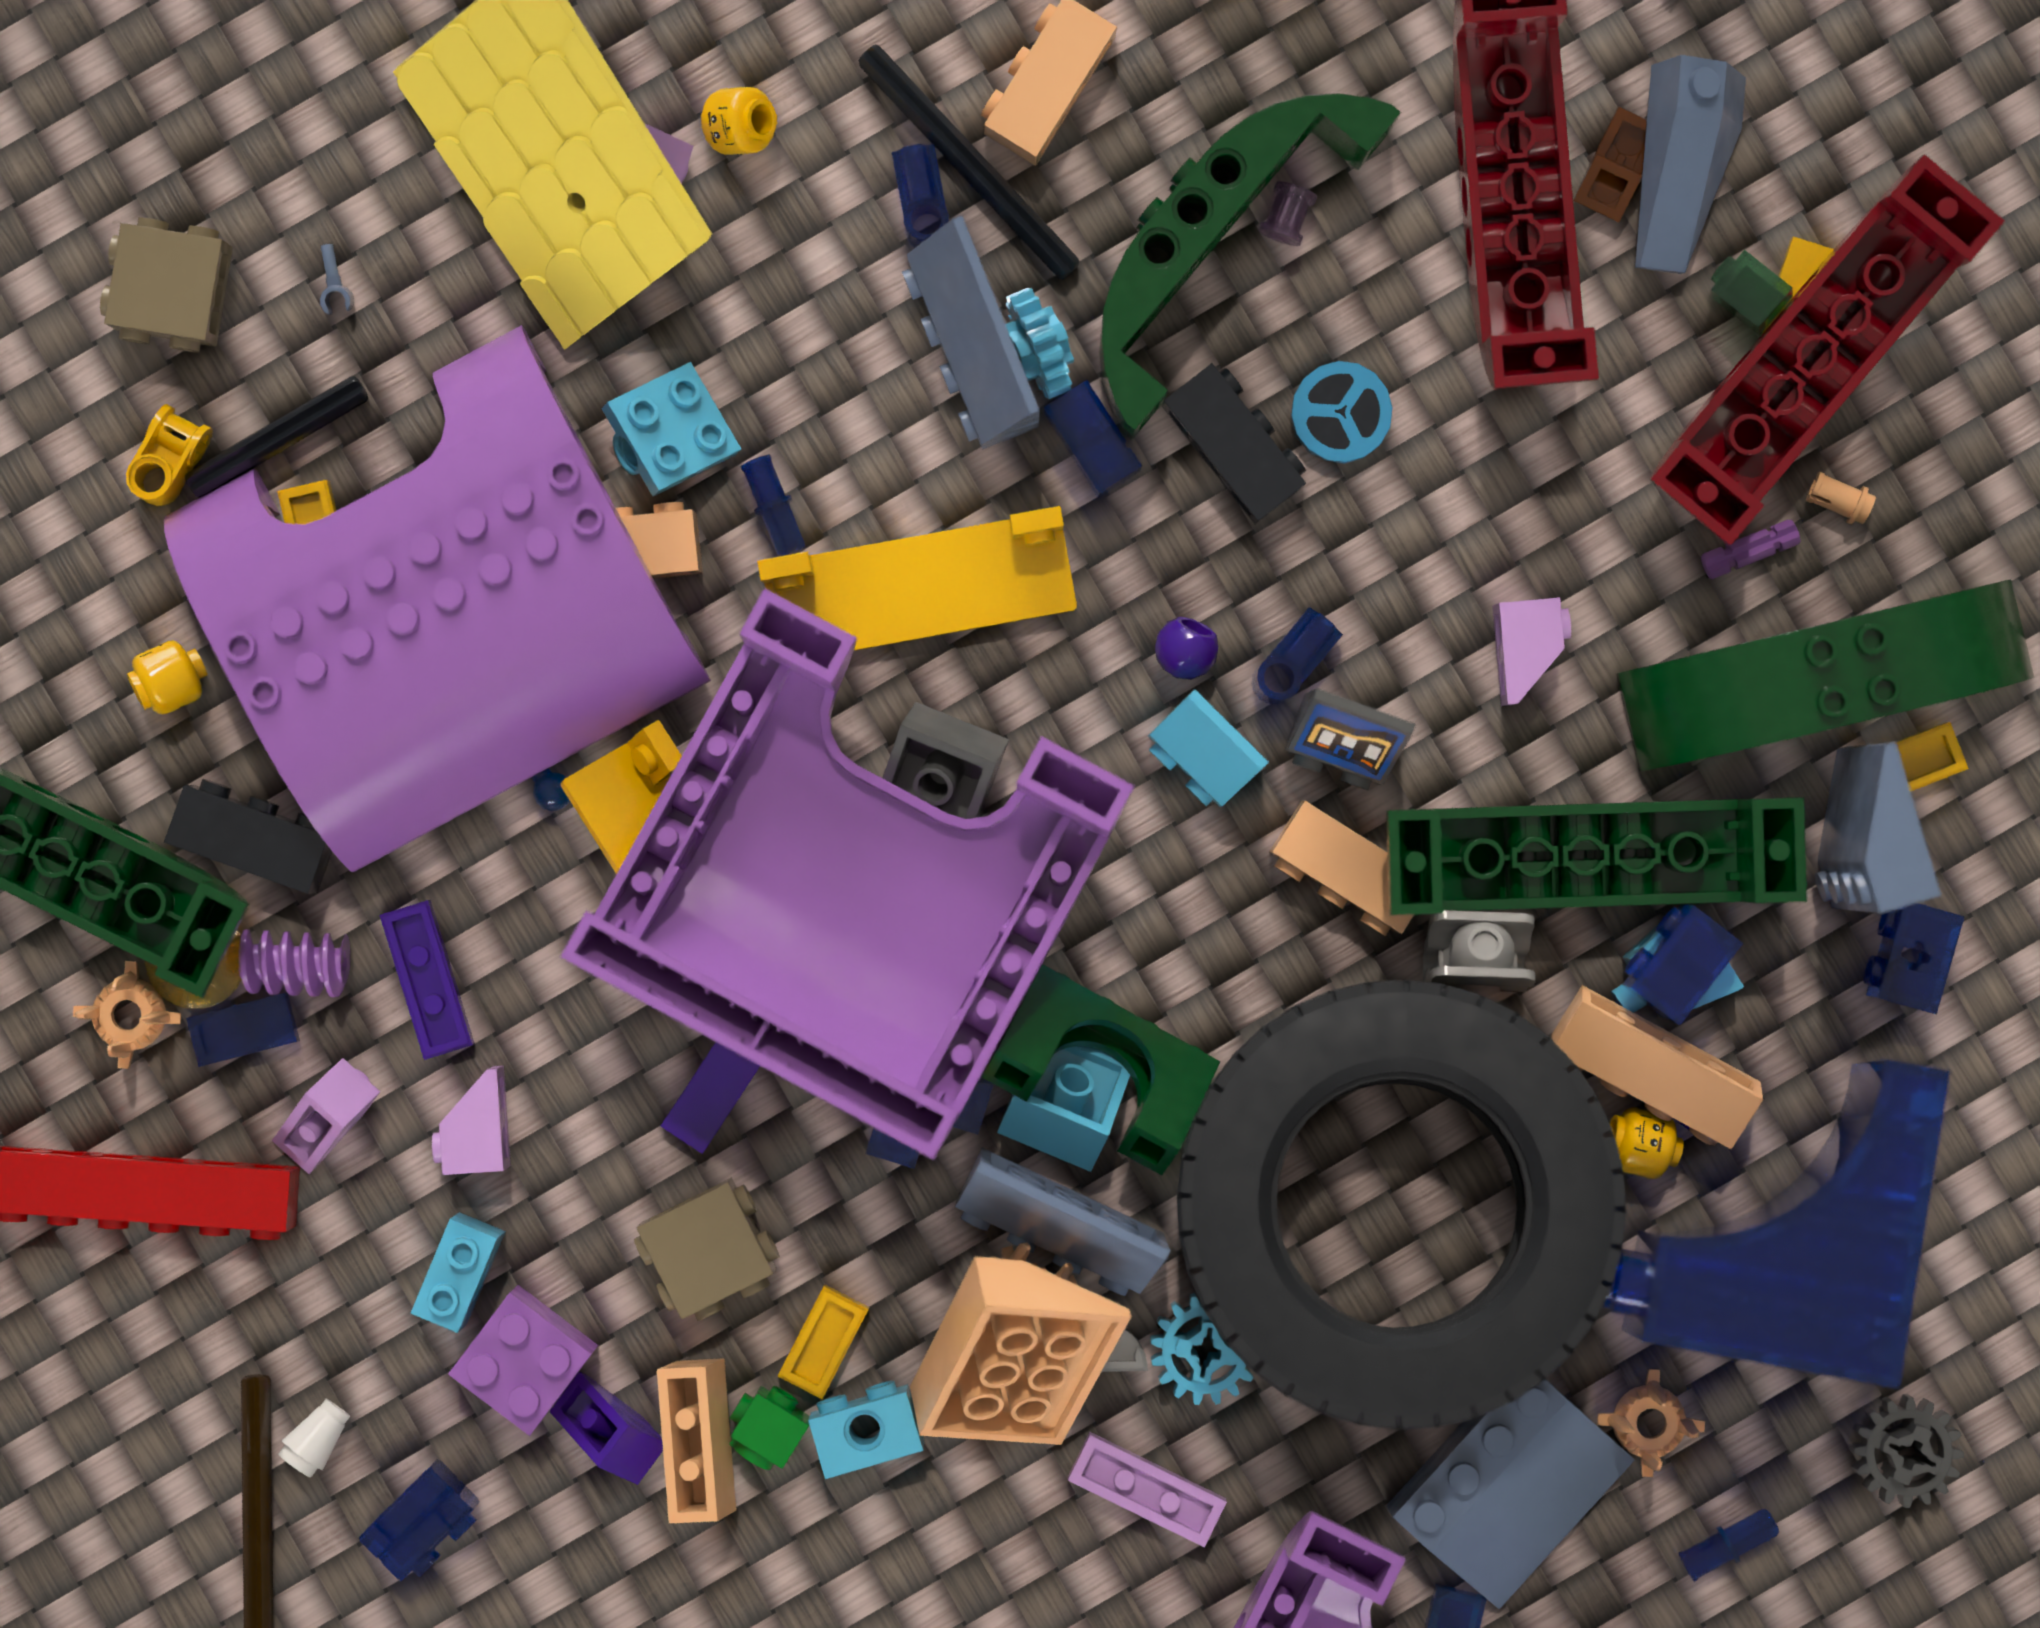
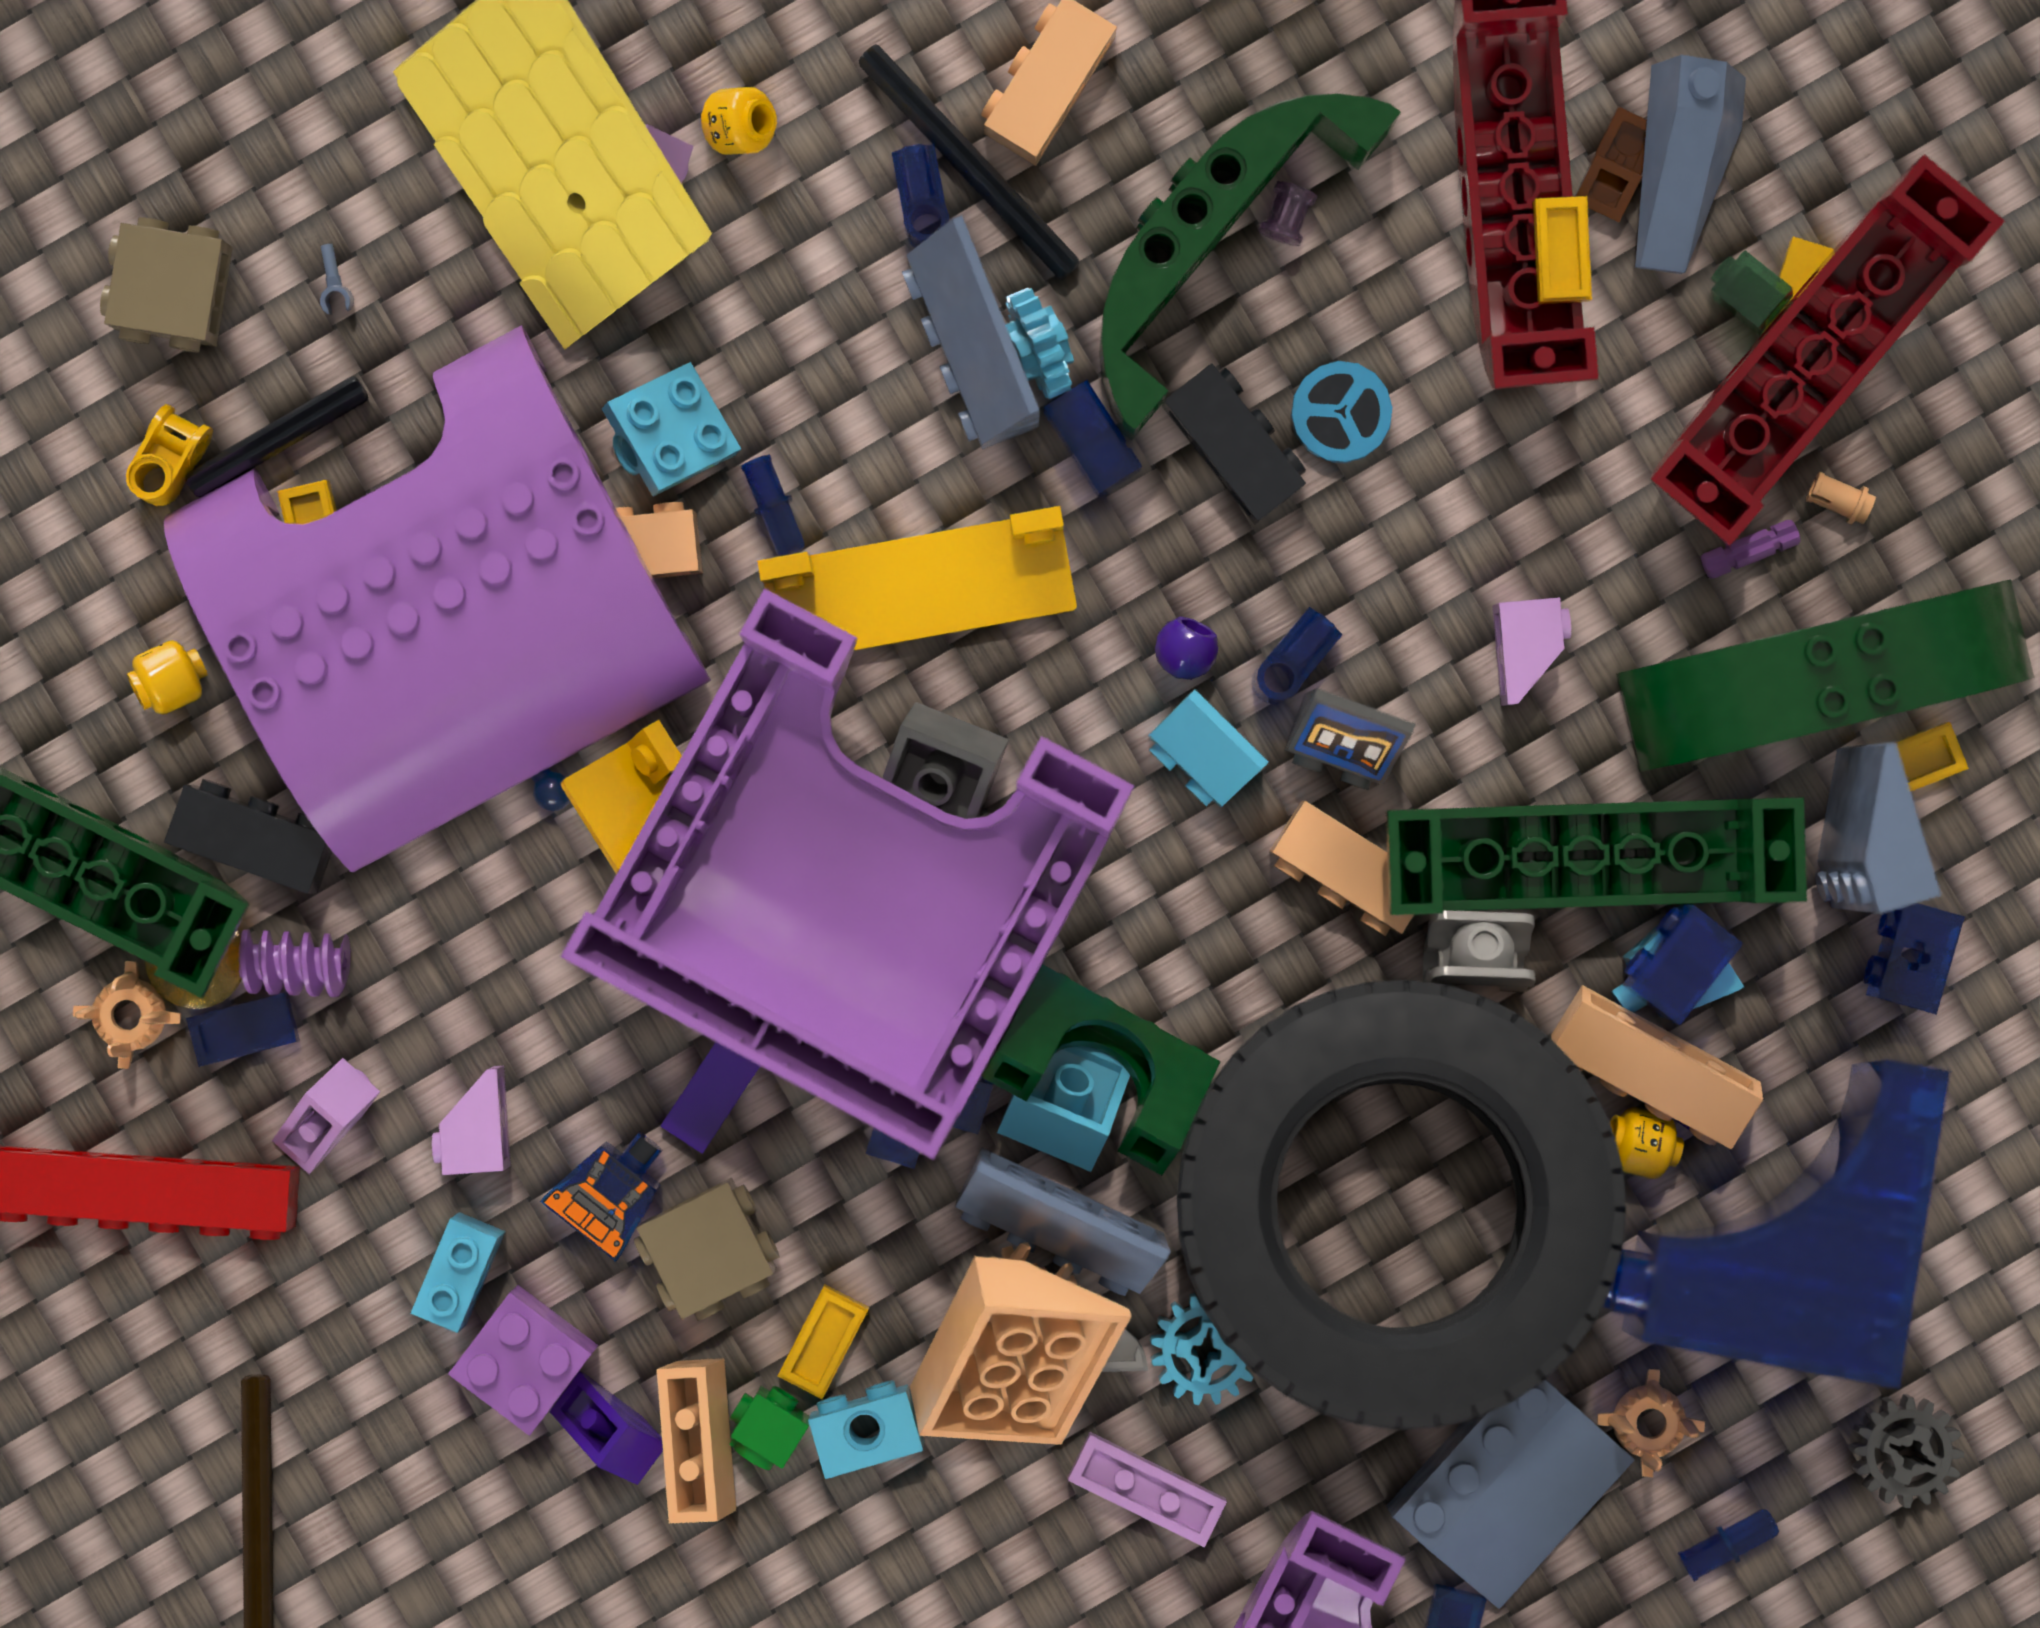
(314, 1438): white cone -> none
(420, 1520): clear blue brick -> none
(427, 979): dark purple tile -> none
(608, 1194): none -> torso
(1562, 250): none -> yellow tile

